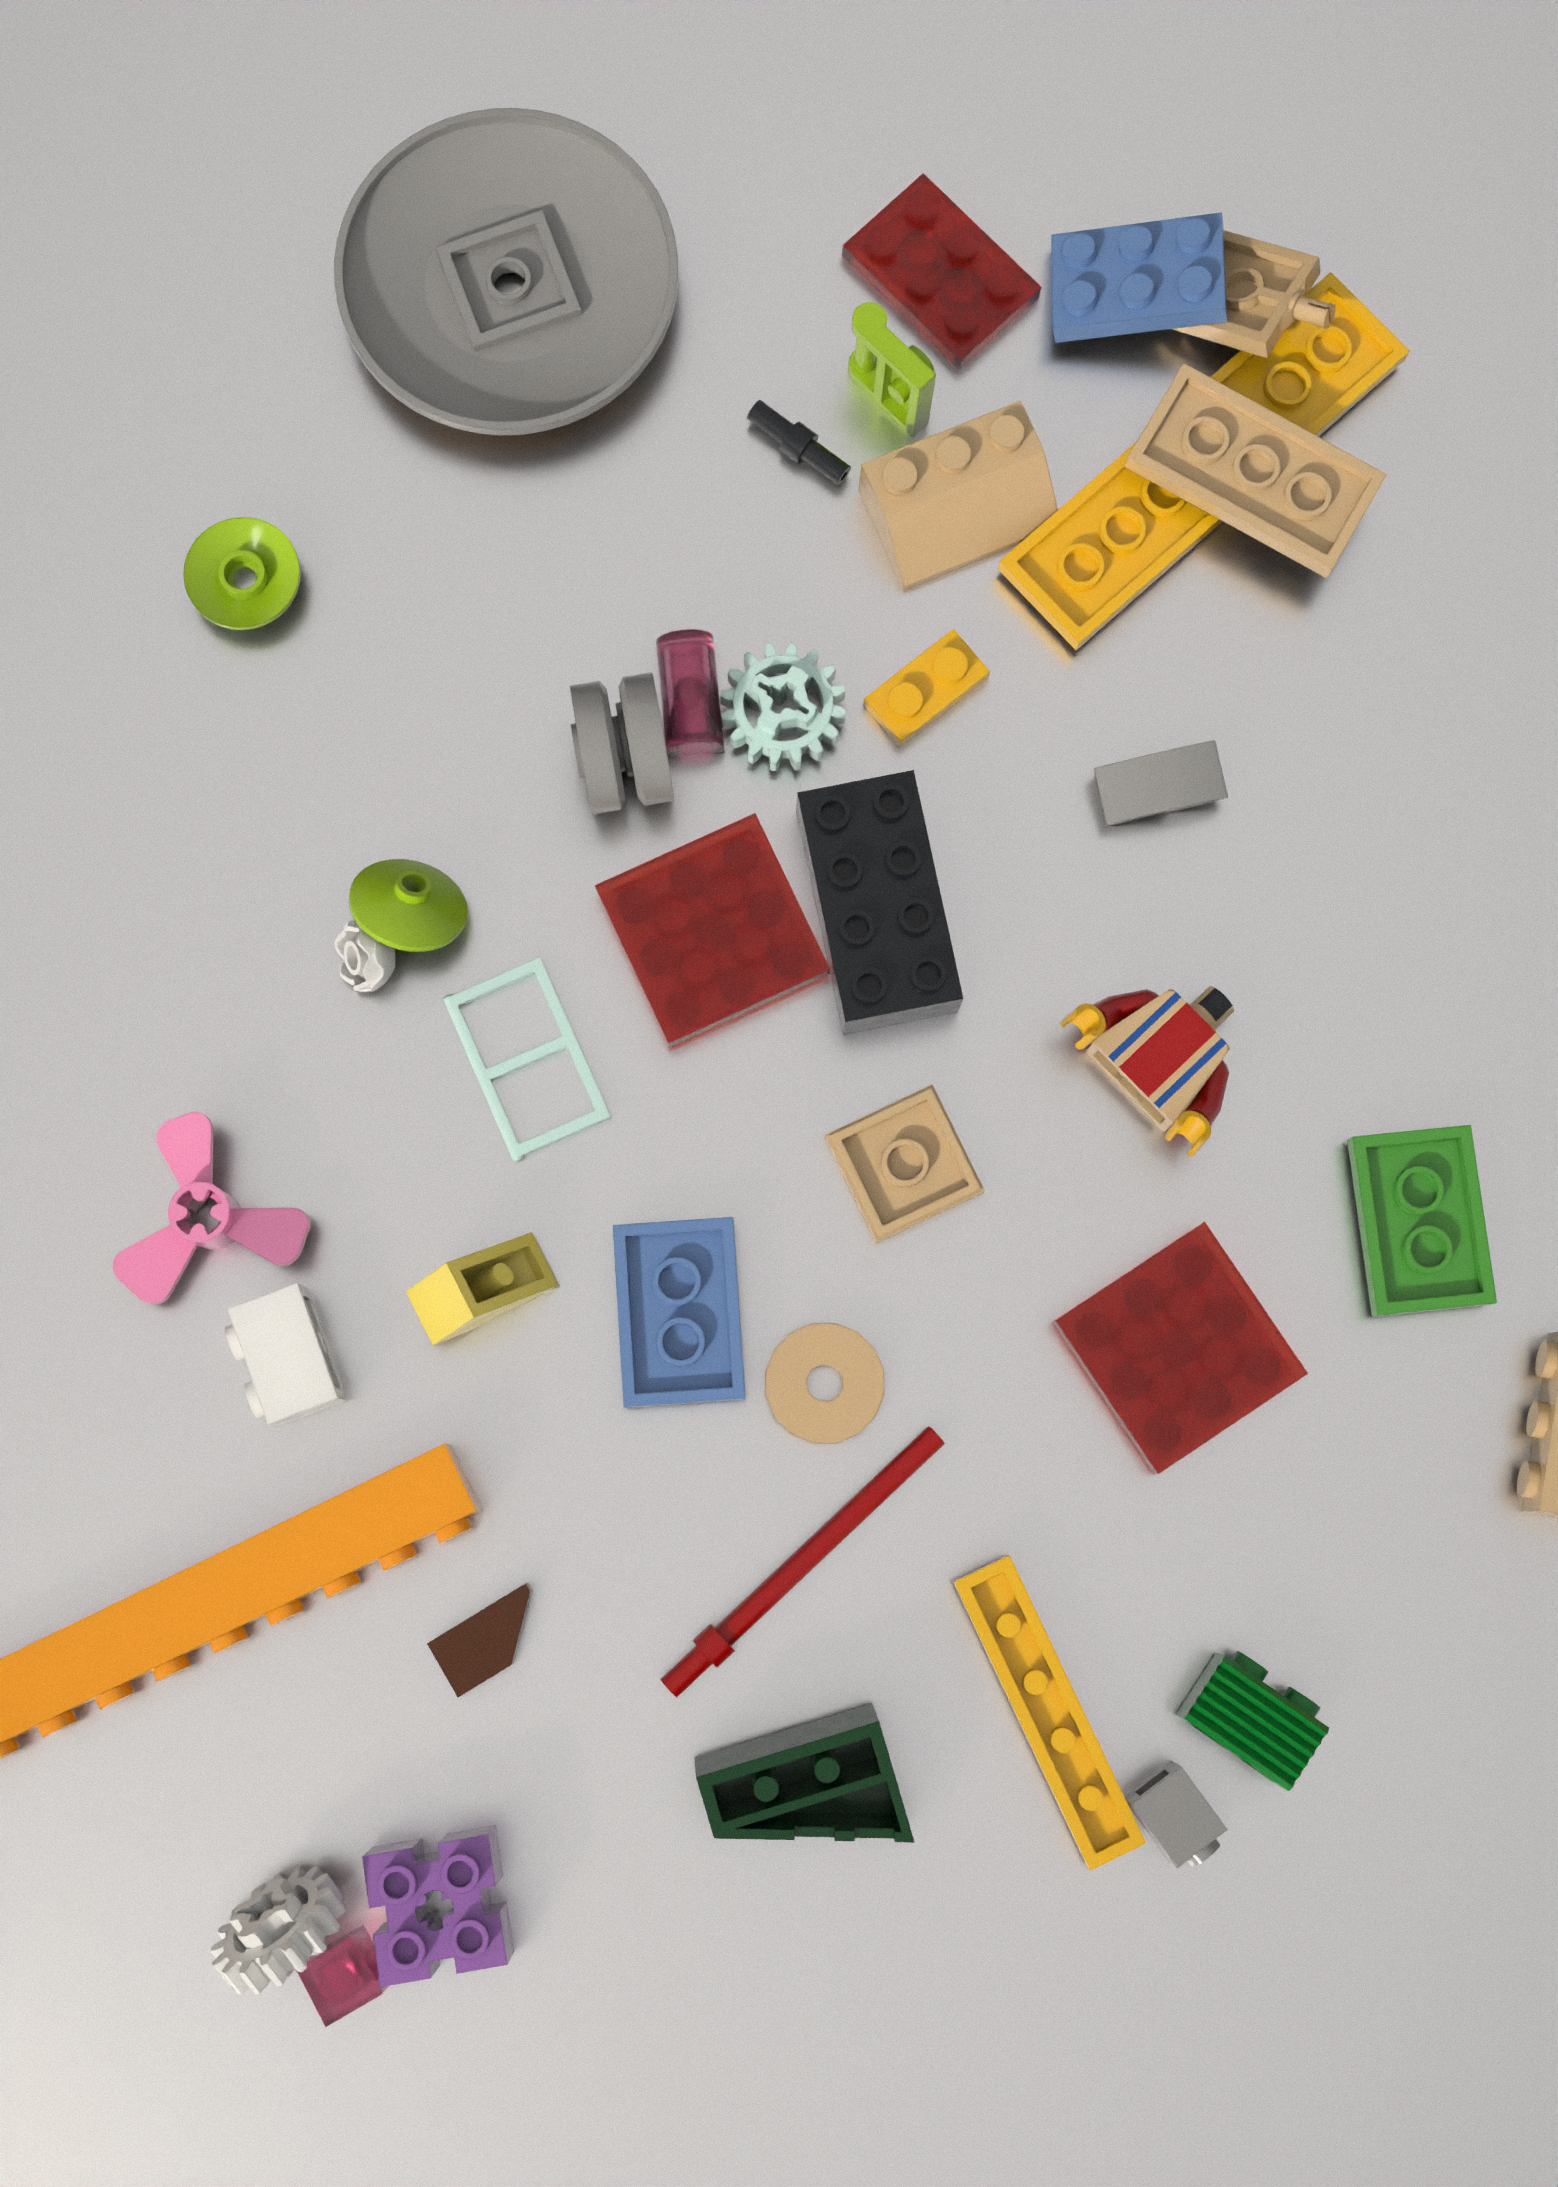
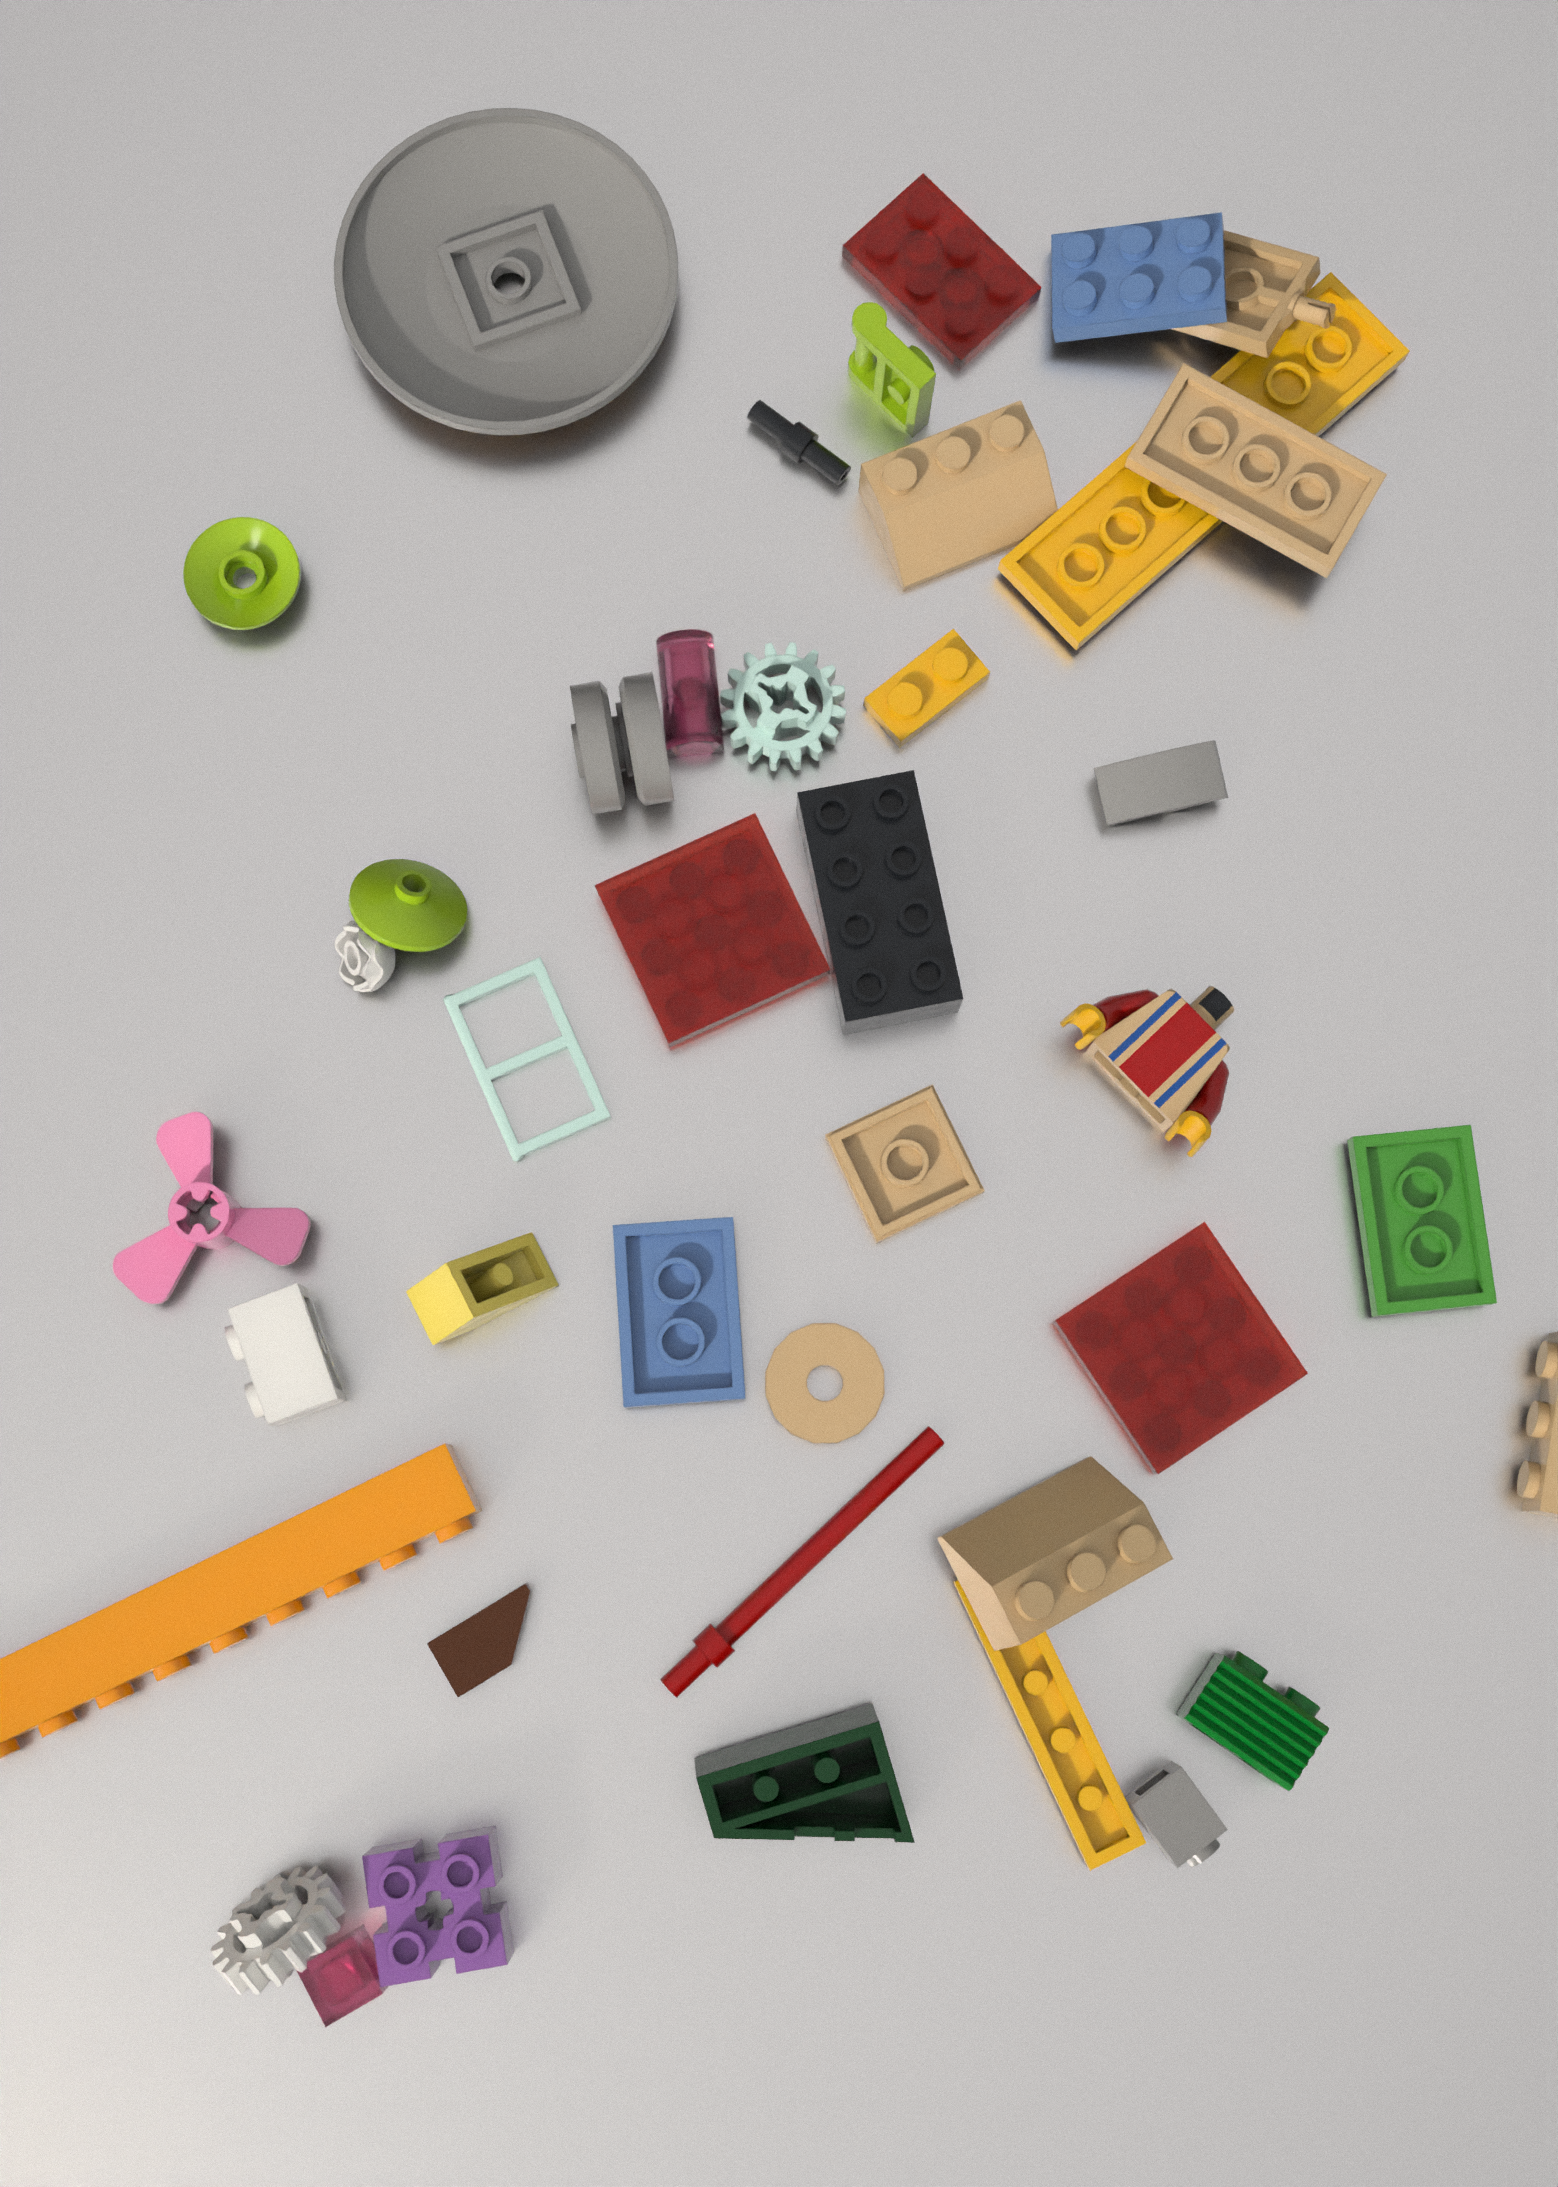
(1053, 1552): none -> tan slope

